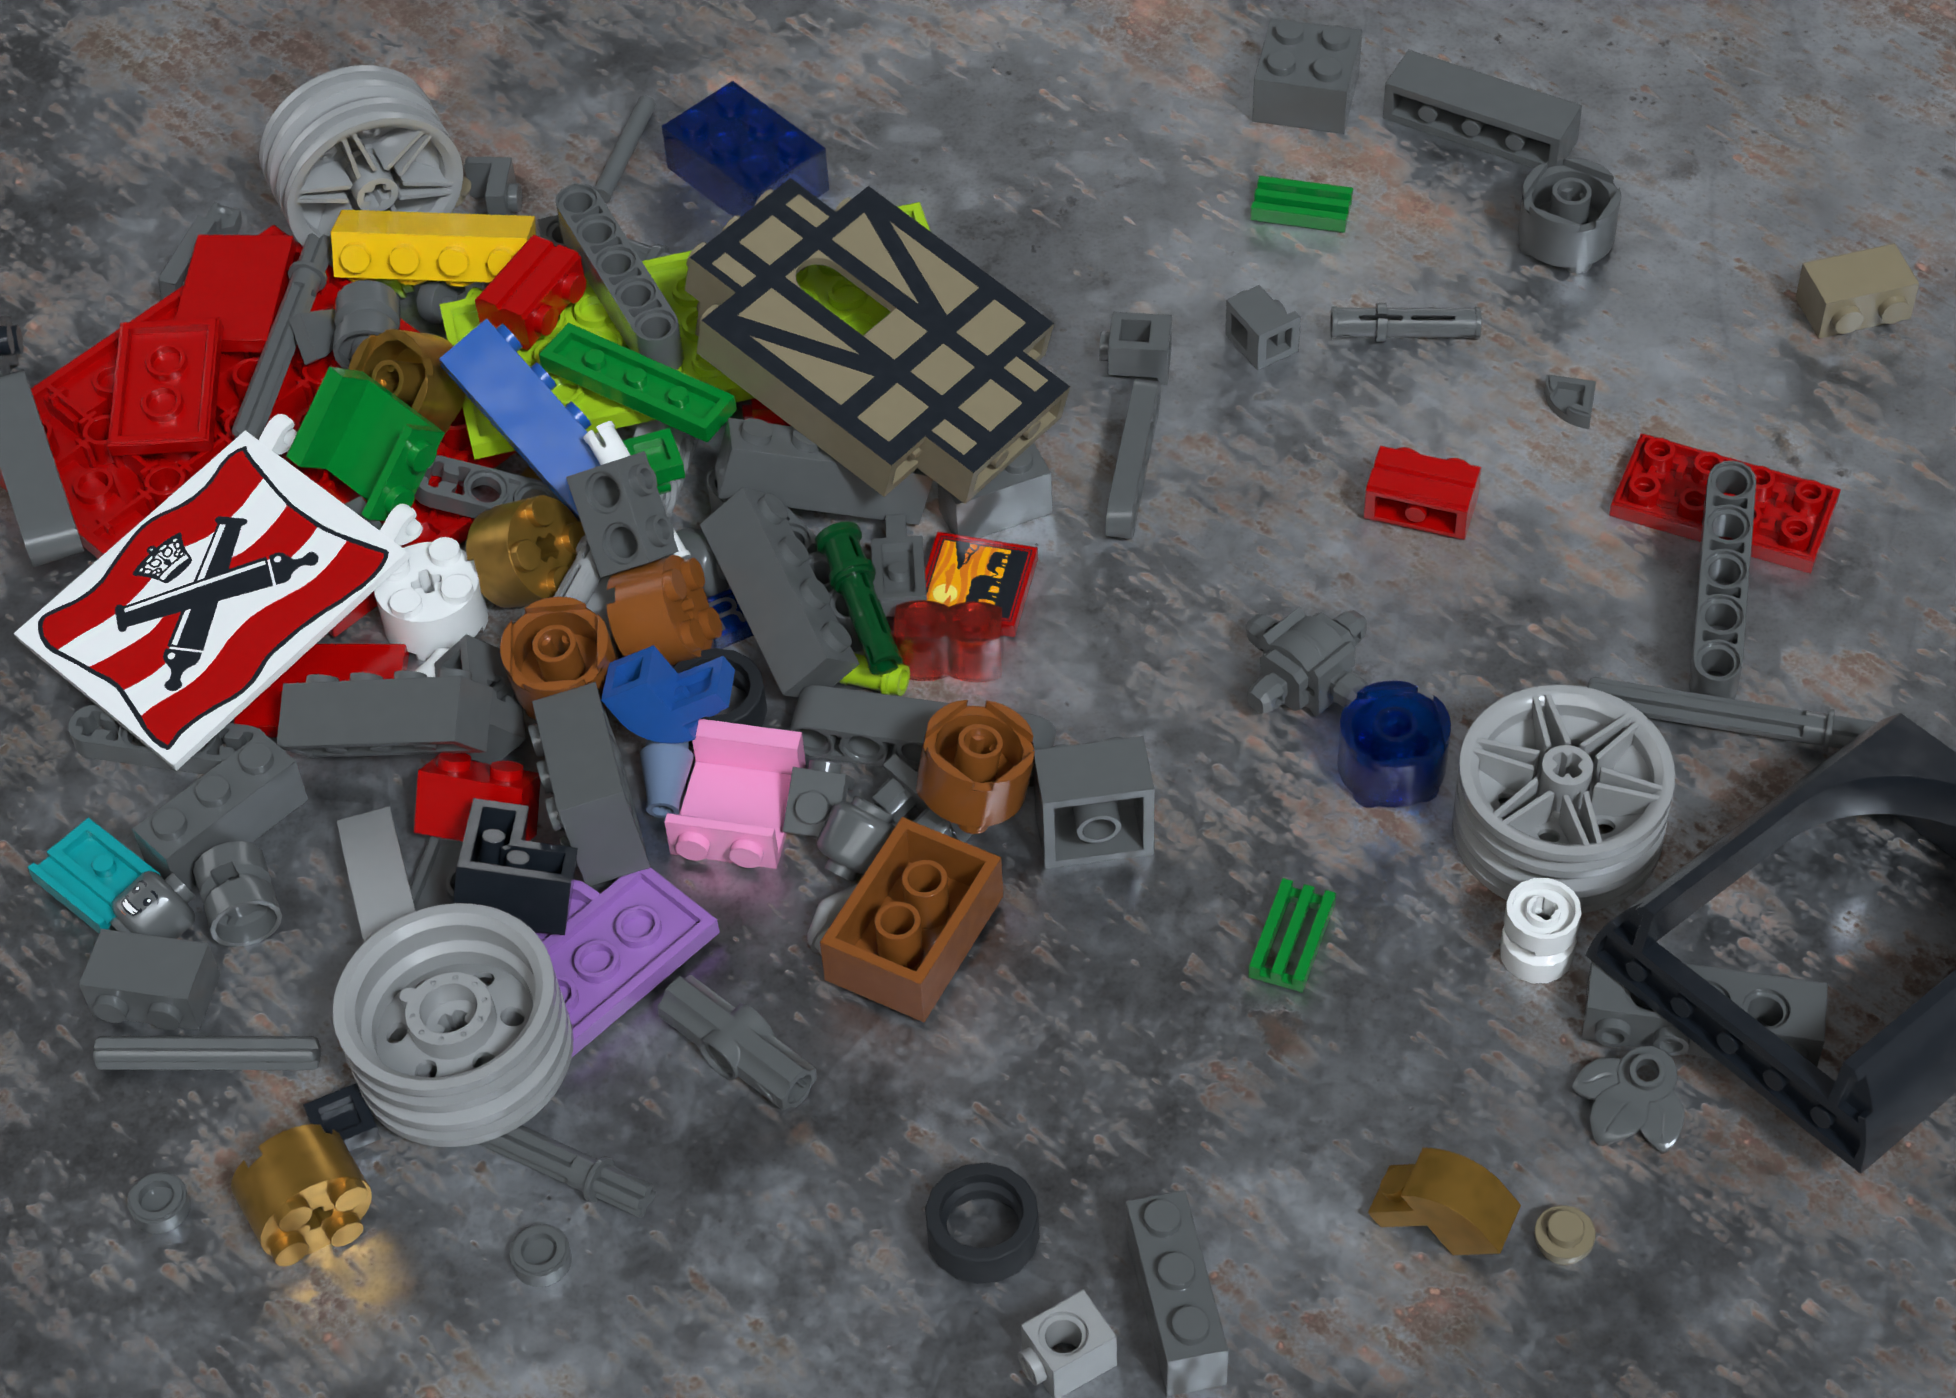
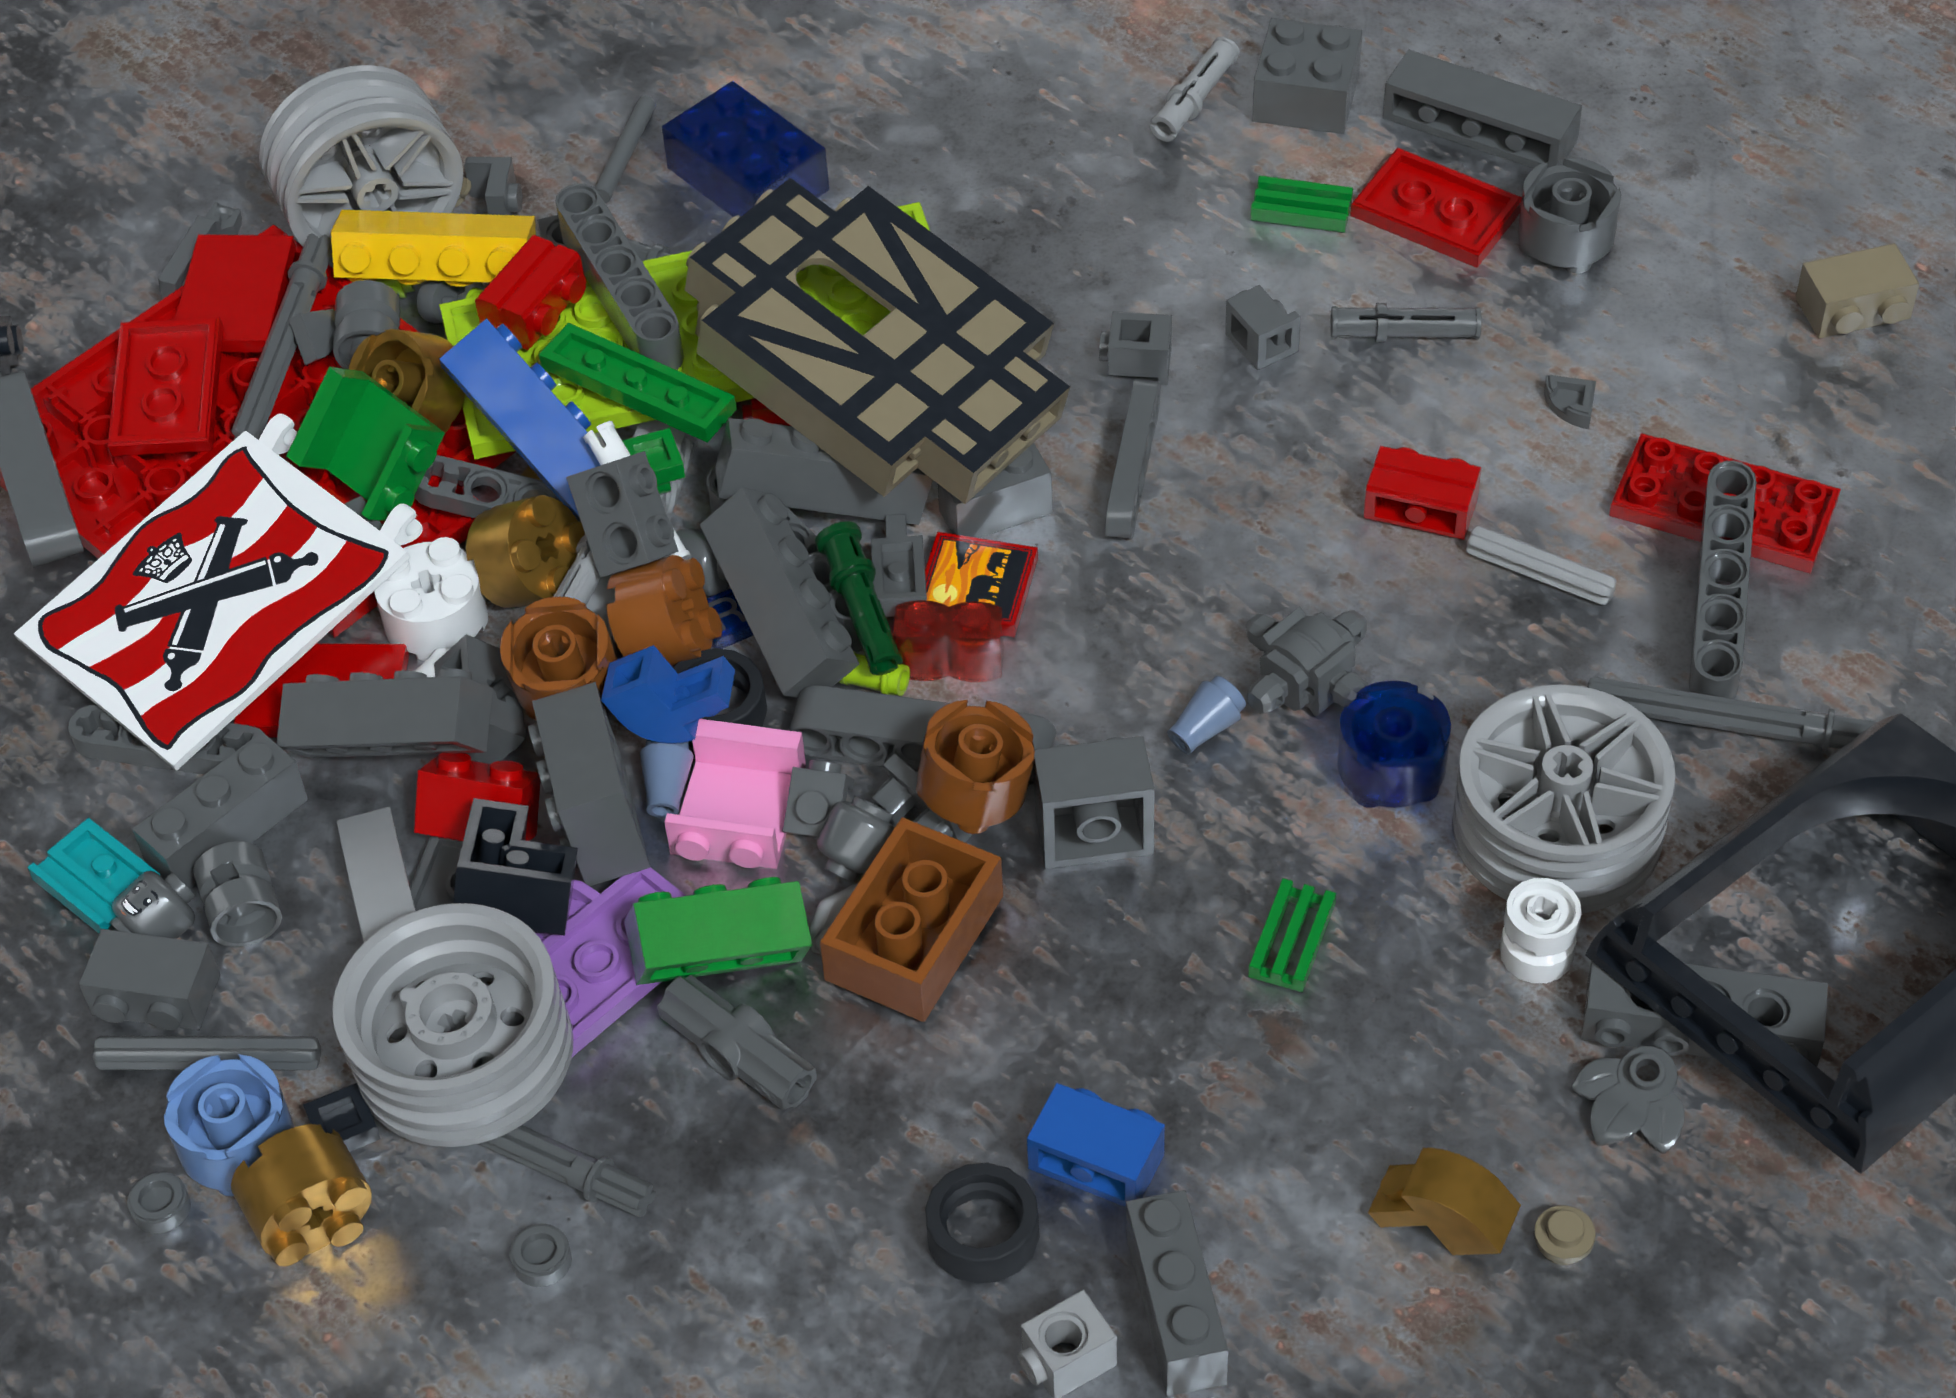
(222, 1115): none -> medium blue brick
(717, 930): none -> green brick
(1096, 1145): none -> blue brick
(1186, 99): none -> light grey pin
(1208, 713): none -> sand blue cone
(1437, 207): none -> red tile
(1541, 565): none -> light grey axle

